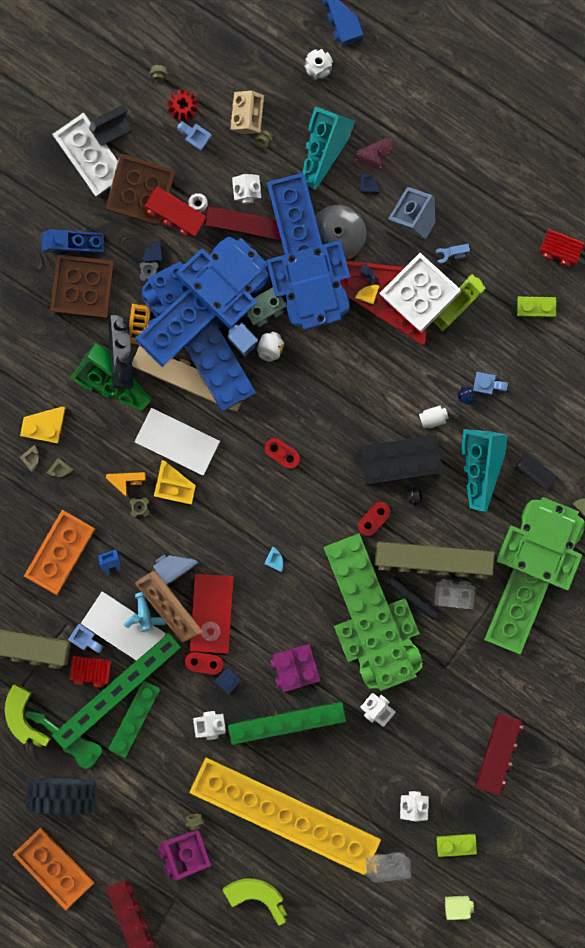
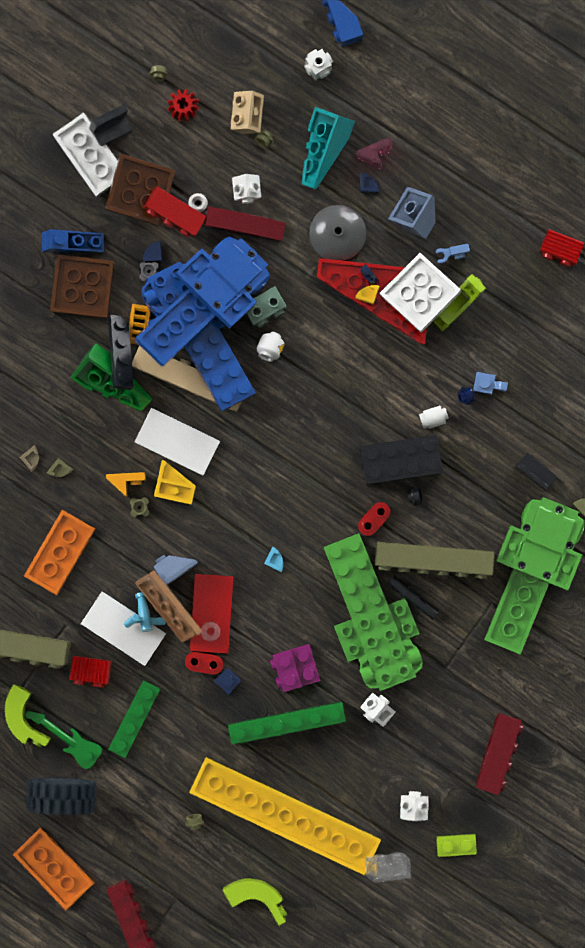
(44, 425): yellow wing -> none
(83, 637): medium blue plate -> none
(109, 560): blue tile -> none
(116, 691): green tile -> none
(184, 855): magenta plate -> none
(195, 136): medium blue plate -> none
(213, 724): white brick -> none
(242, 339): medium blue brick -> none
(282, 453): red plate -> none
(308, 270): blue piece -> none
(453, 594): clear brick -> none
(458, 907): yellowish green brick -> none
(484, 458): teal wedge -> none
(536, 306): lime plate -> none

